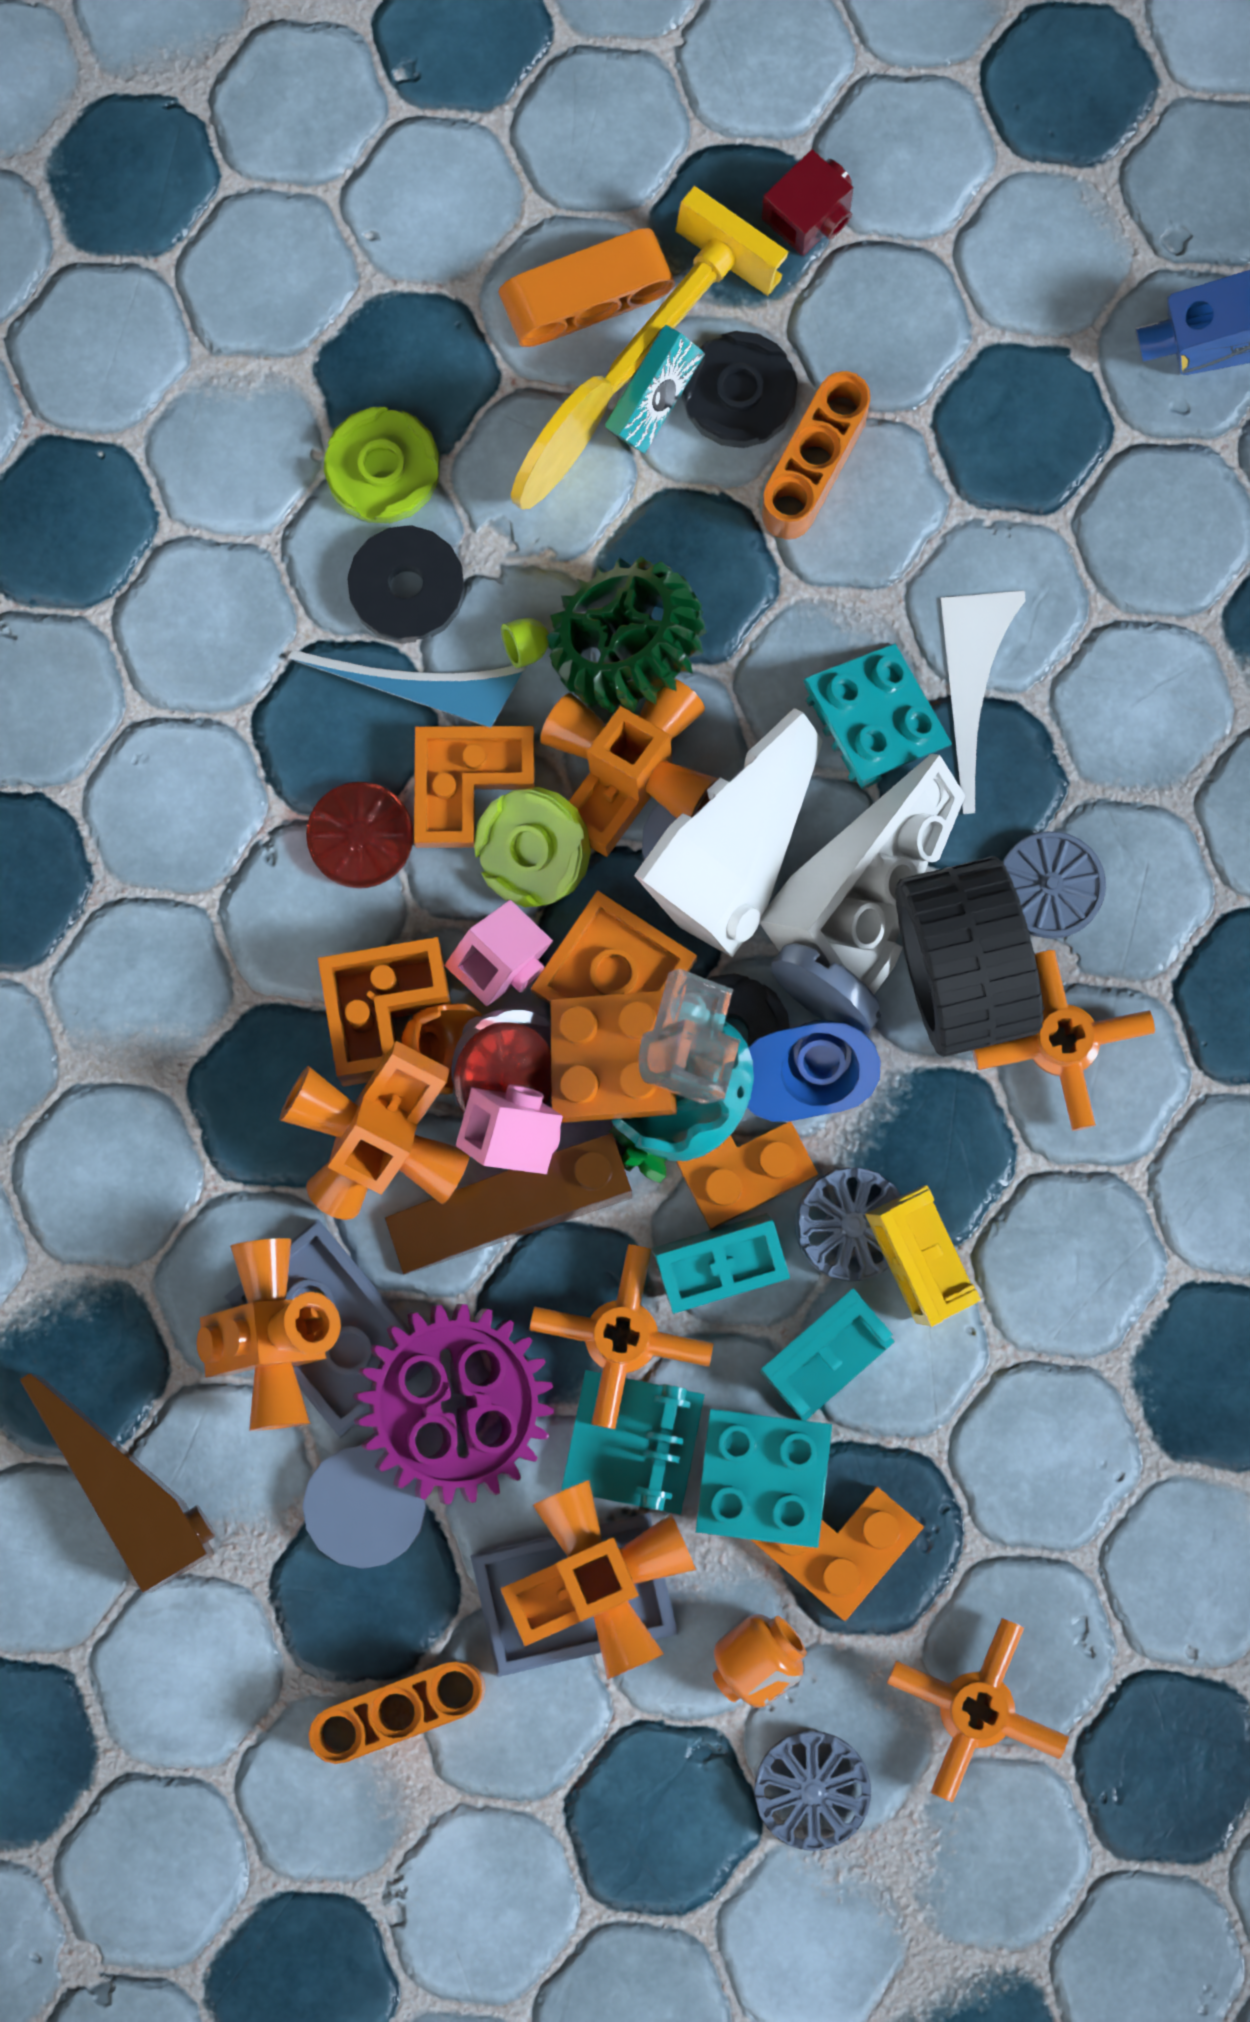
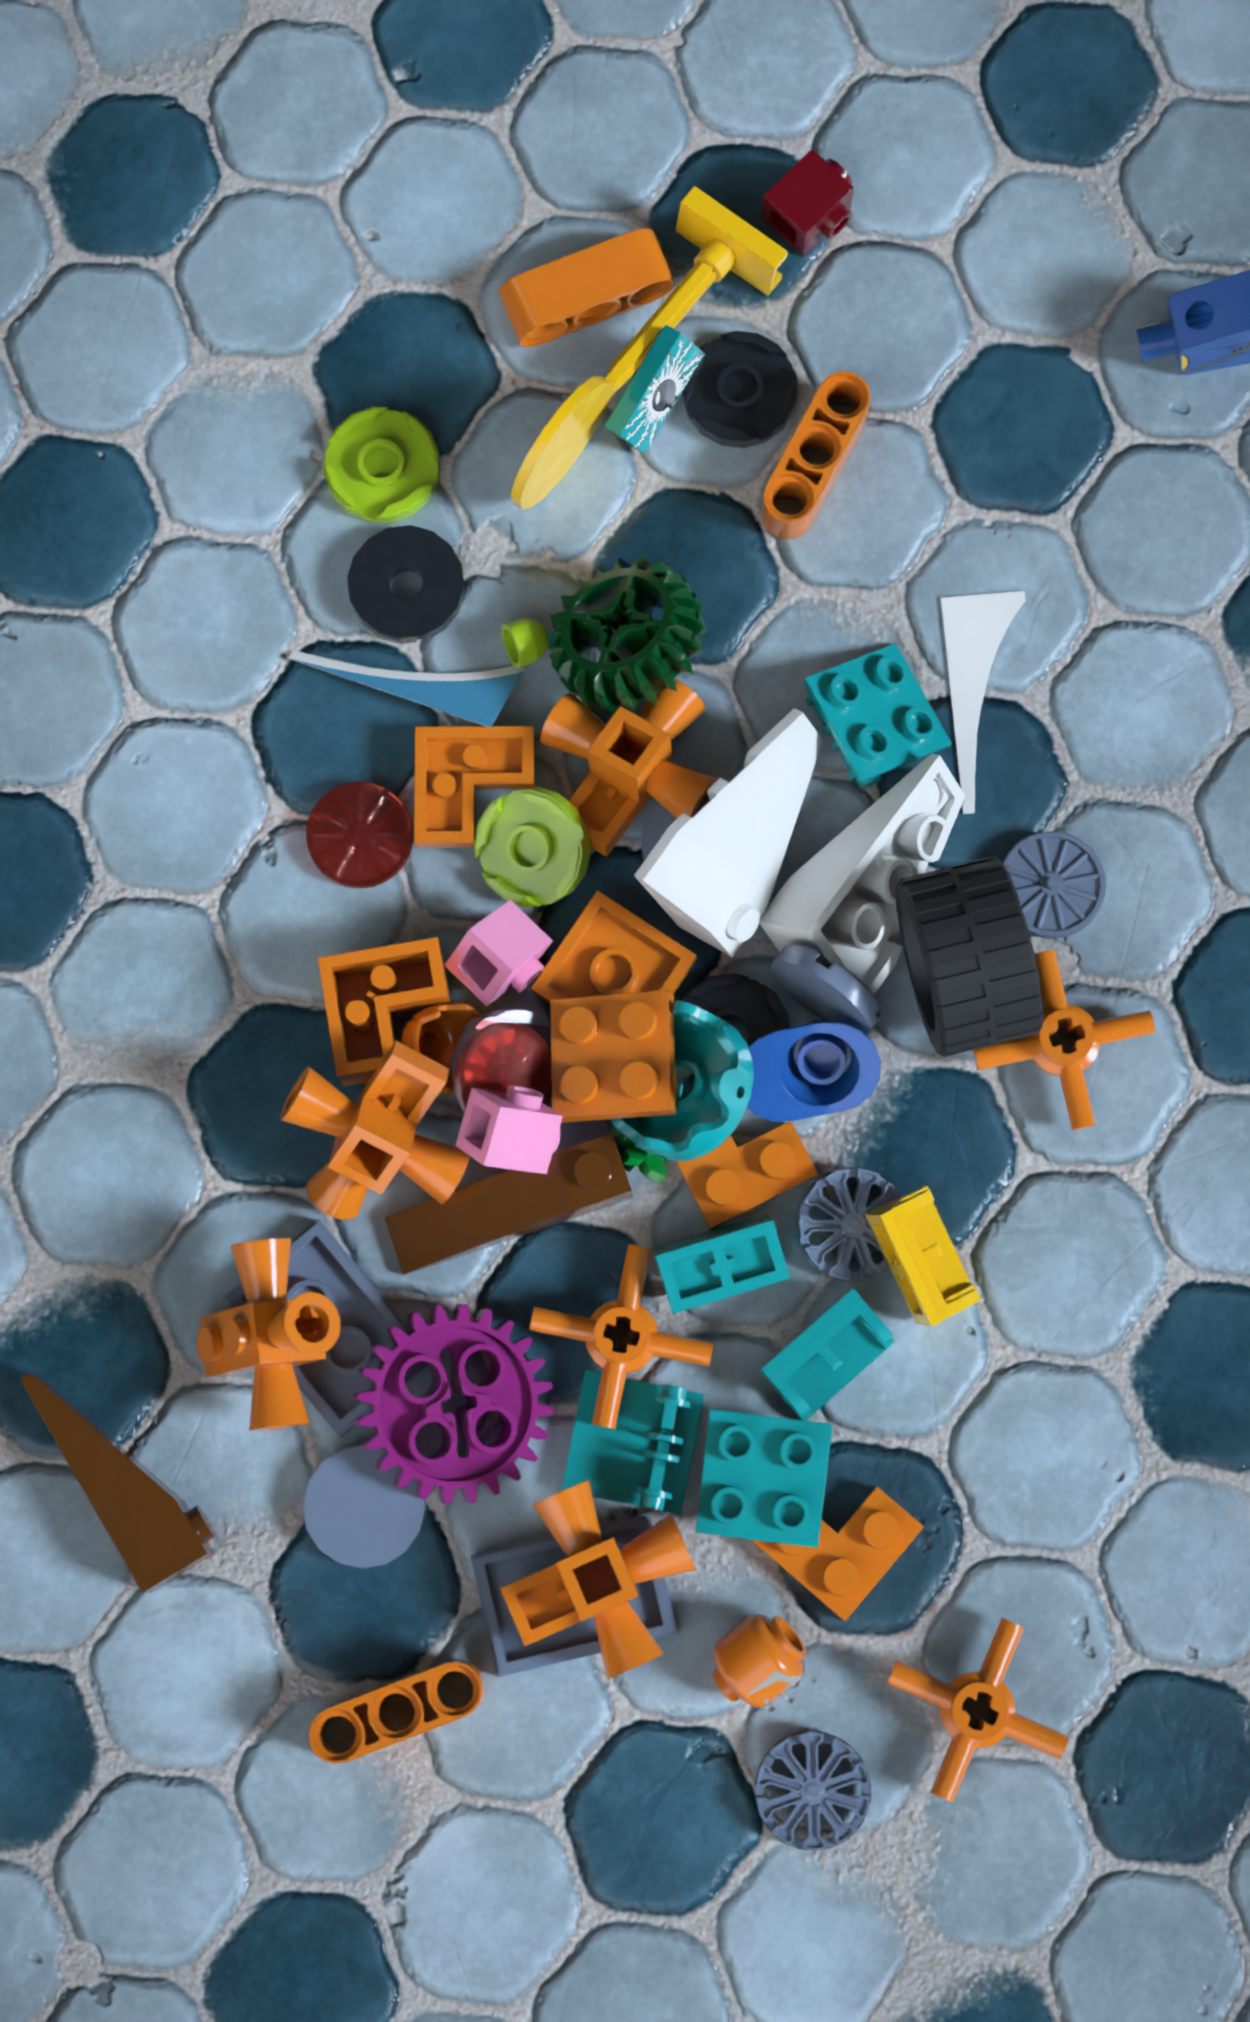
(687, 1044): clear brick -> none

